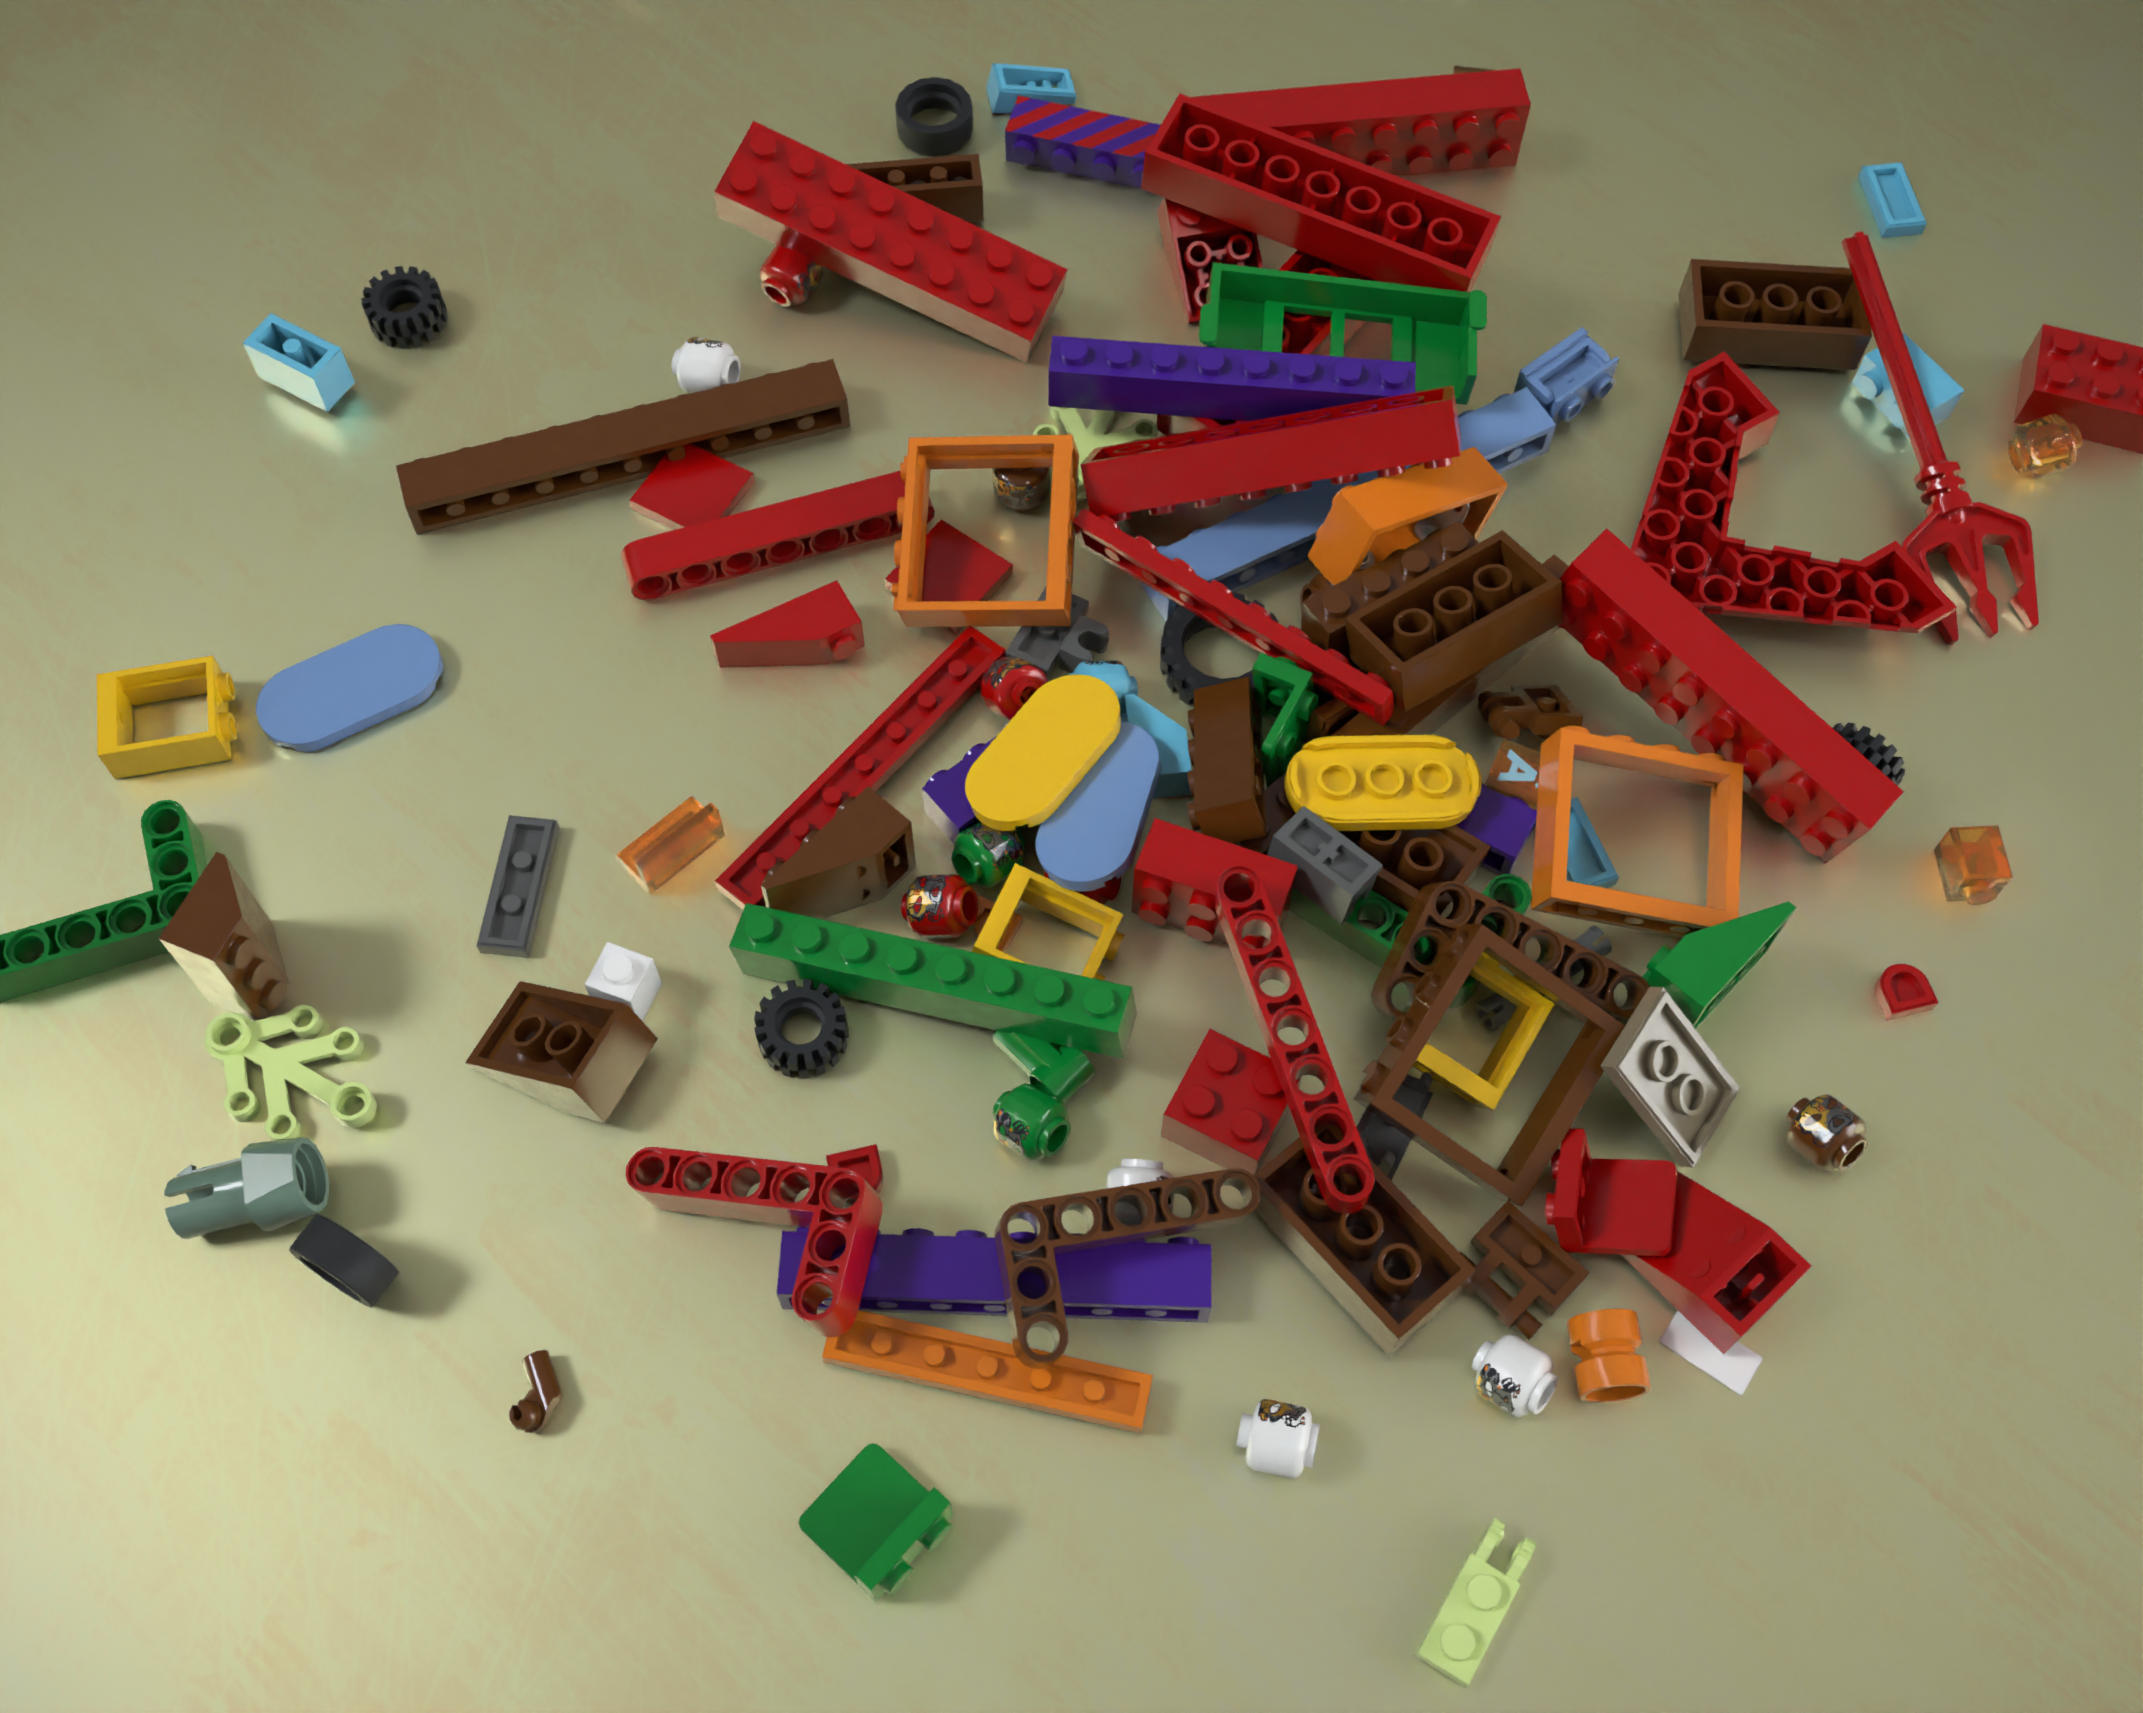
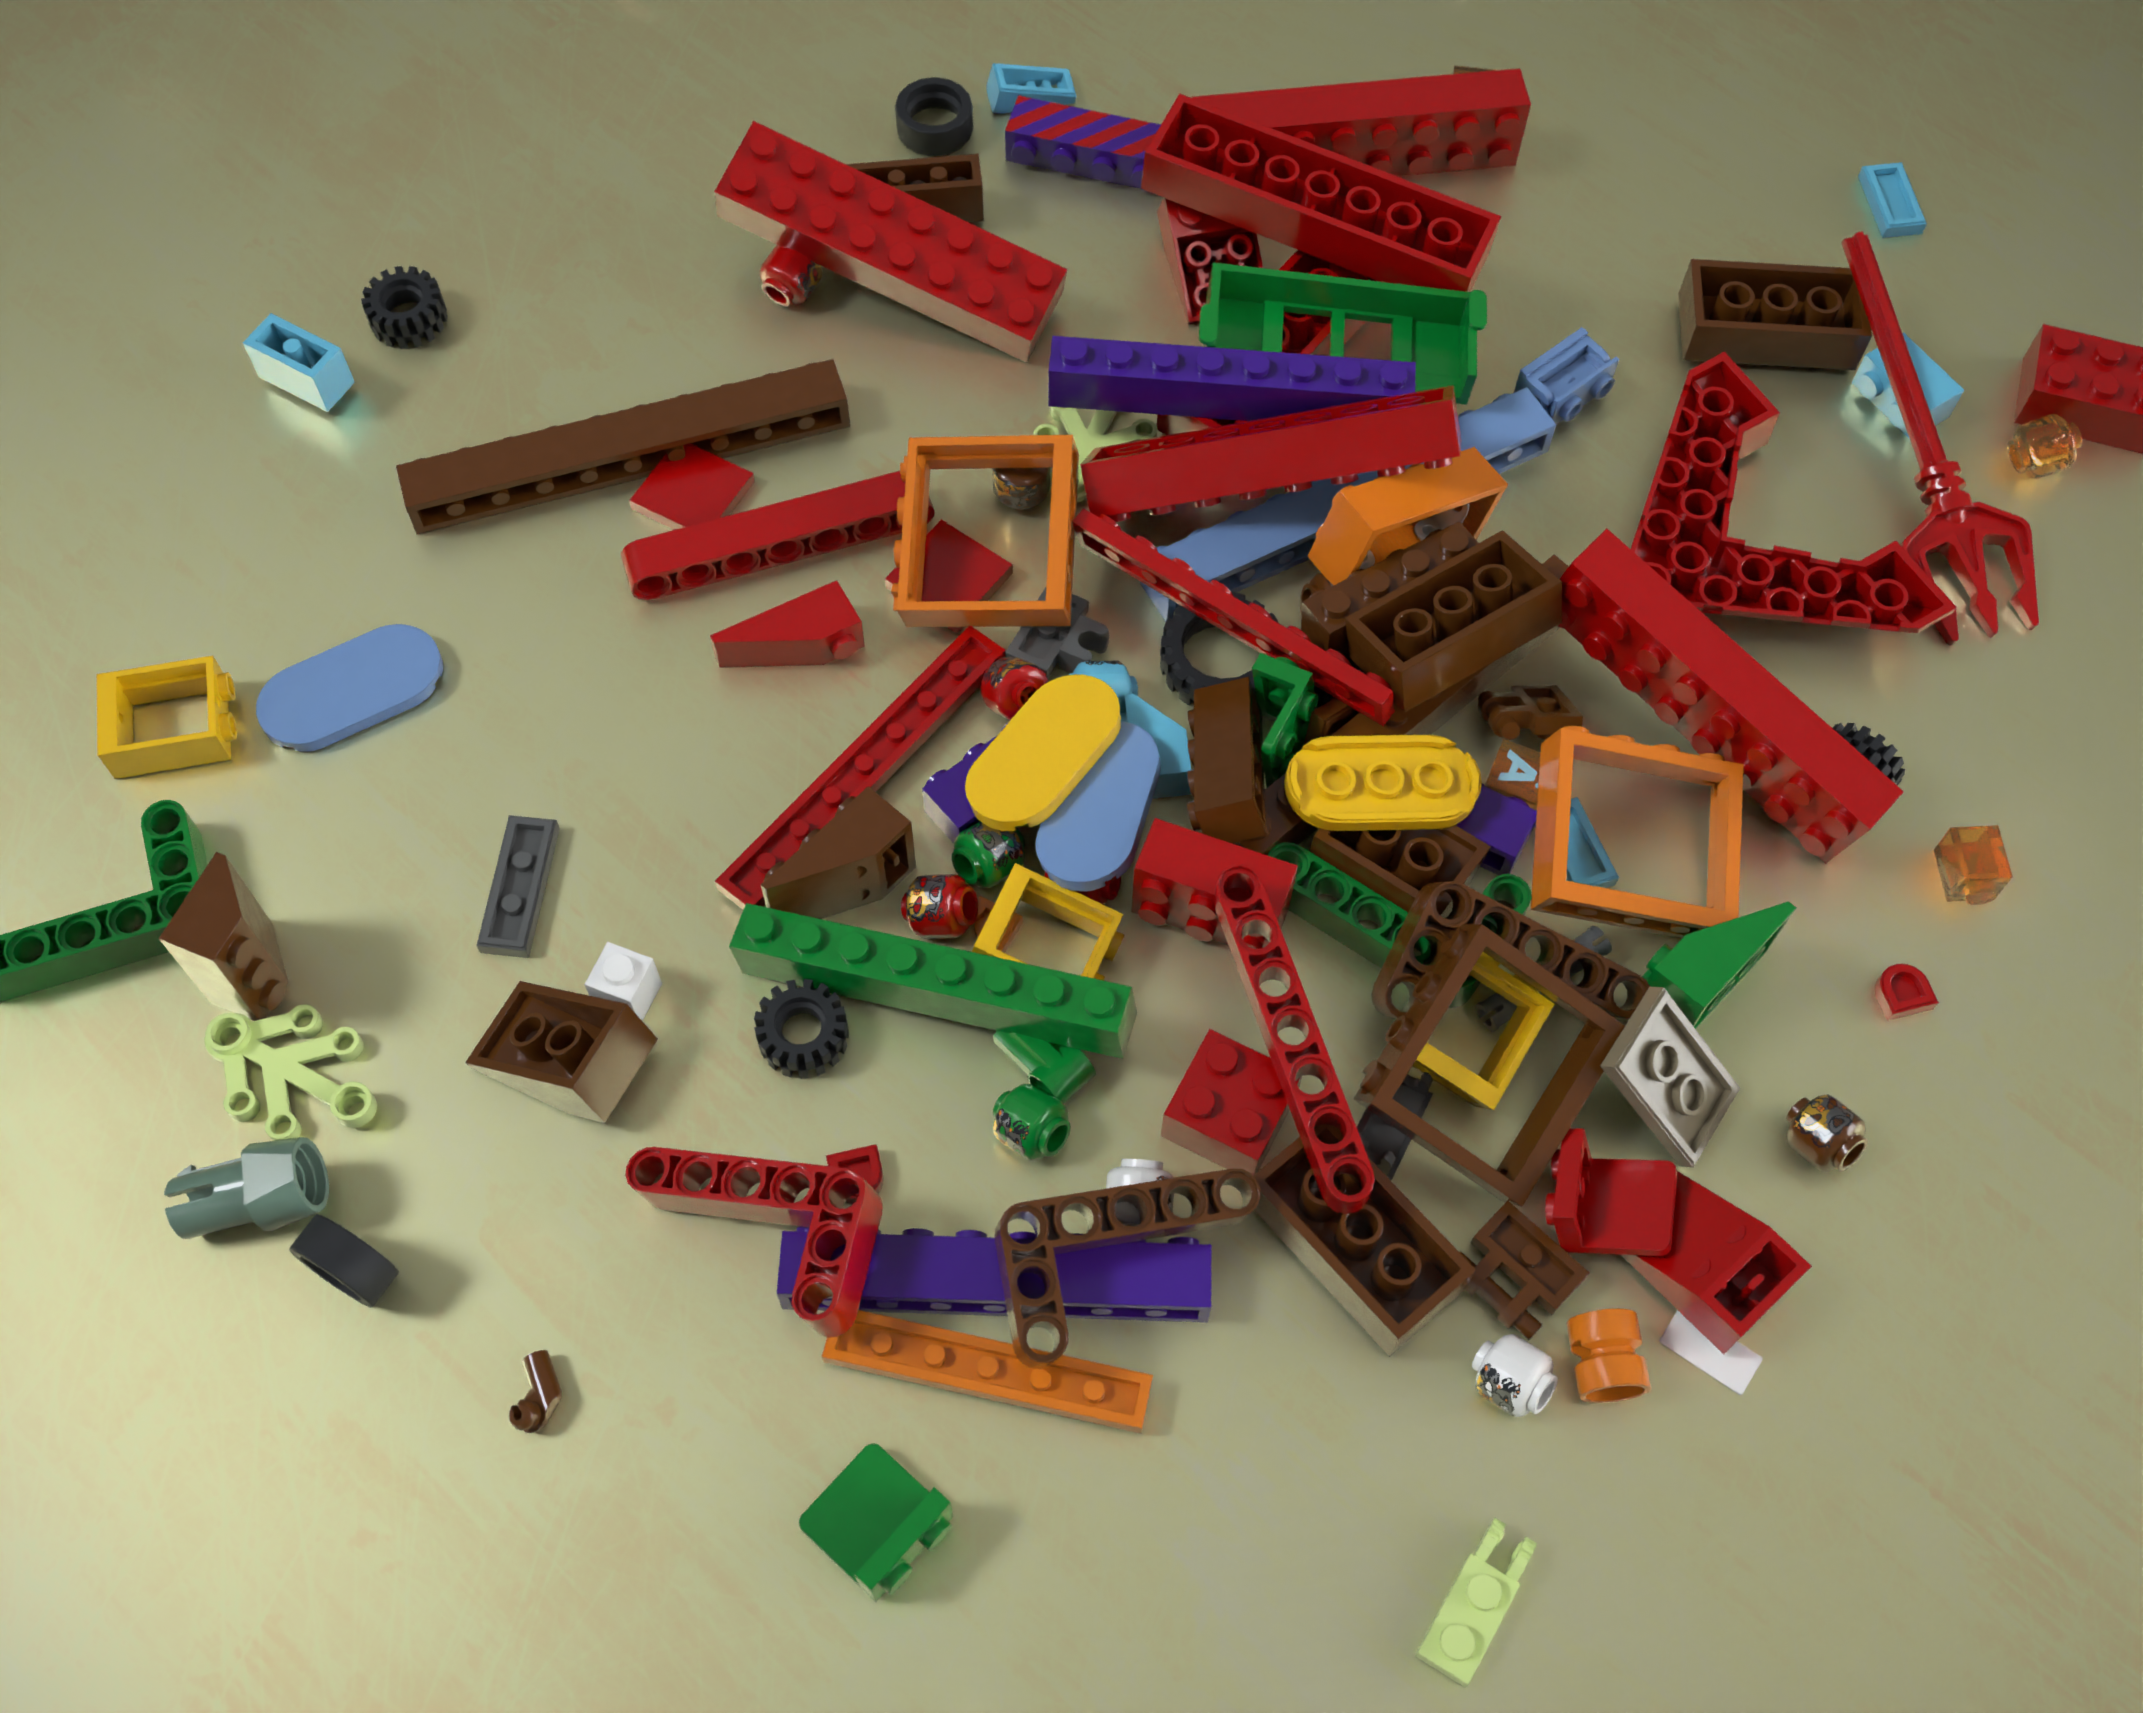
(672, 844): clear orange panel -> none
(705, 364): white head -> none
(1278, 1438): white head -> none
(1330, 866): dark grey hinge -> none

